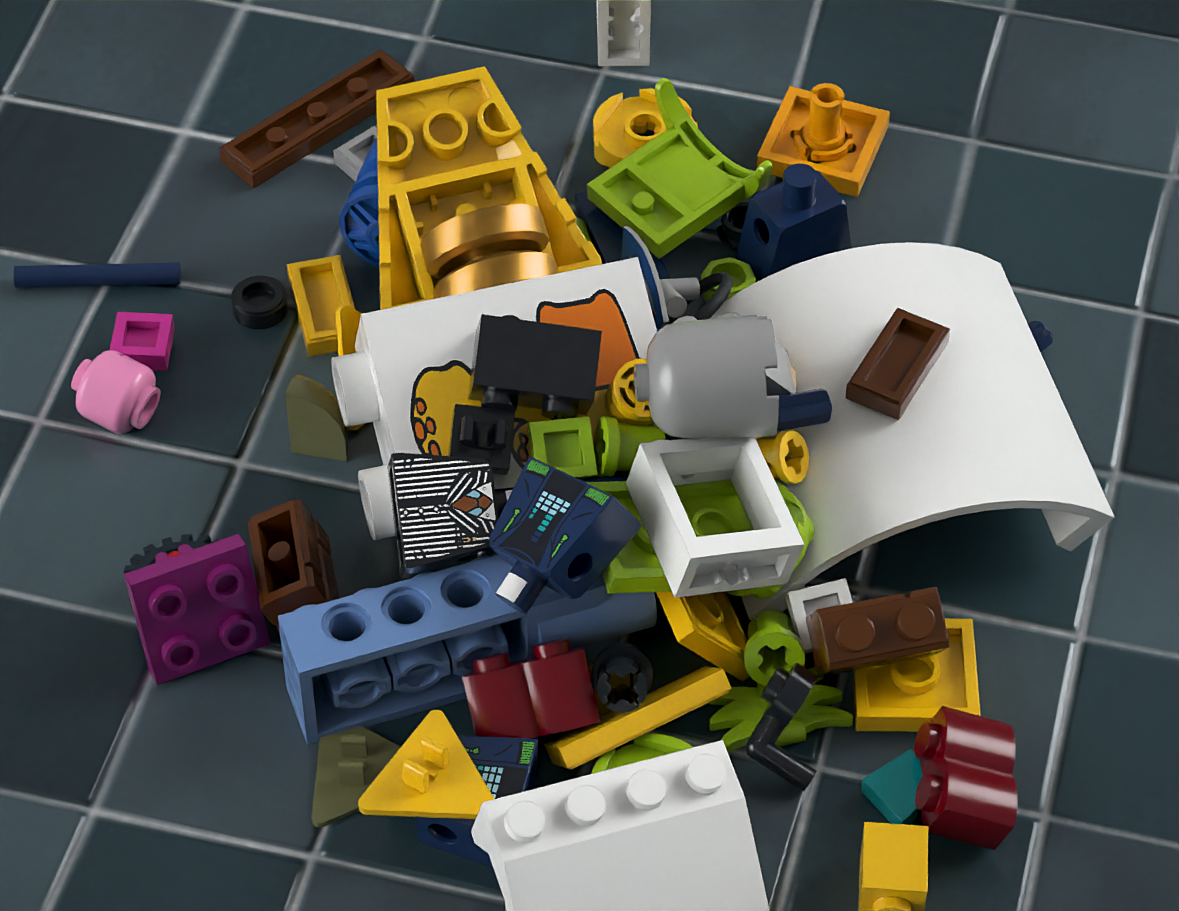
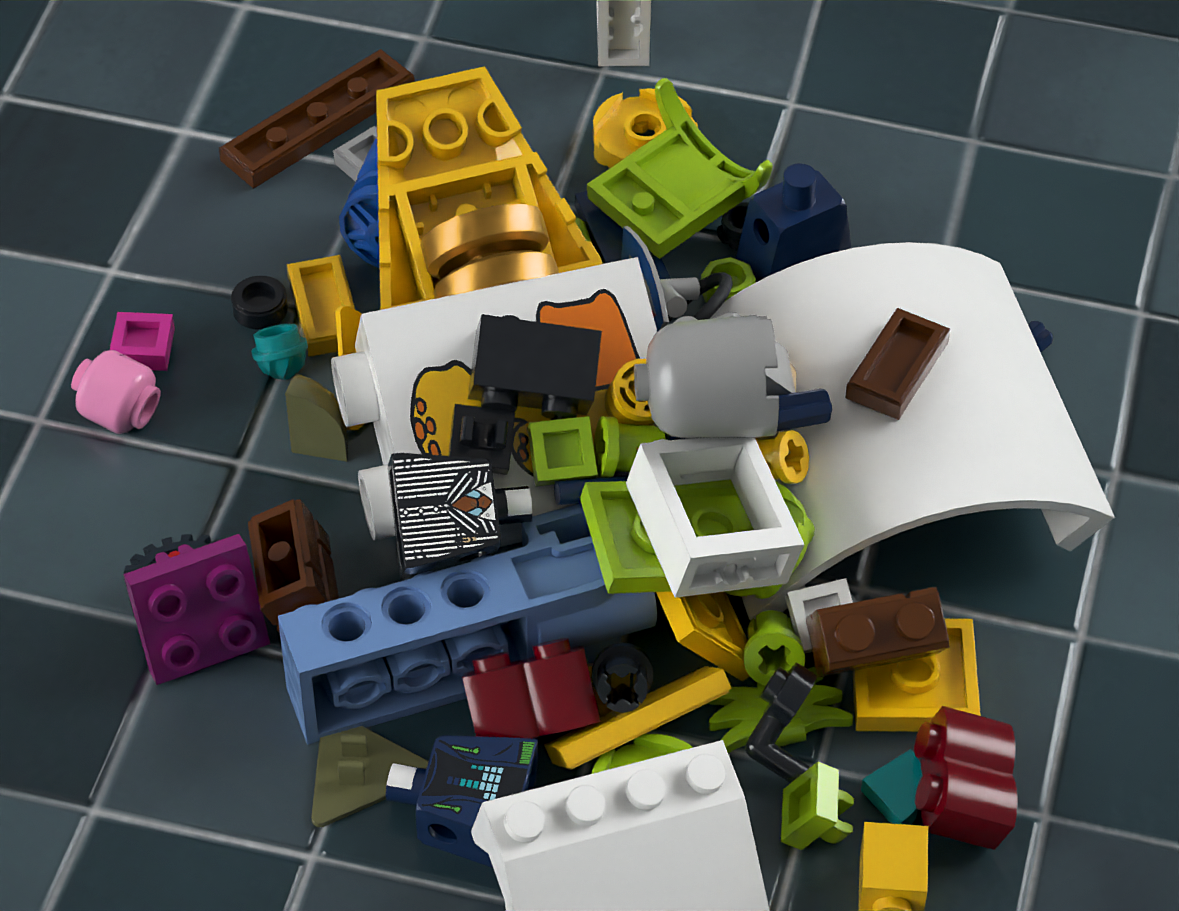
(97, 275): dark blue bar -> none
(280, 350): none -> teal plate
(428, 777): yellow piece -> none
(557, 535): dark blue torso -> none
(813, 808): none -> lime tile
(826, 130): light orange plate -> none

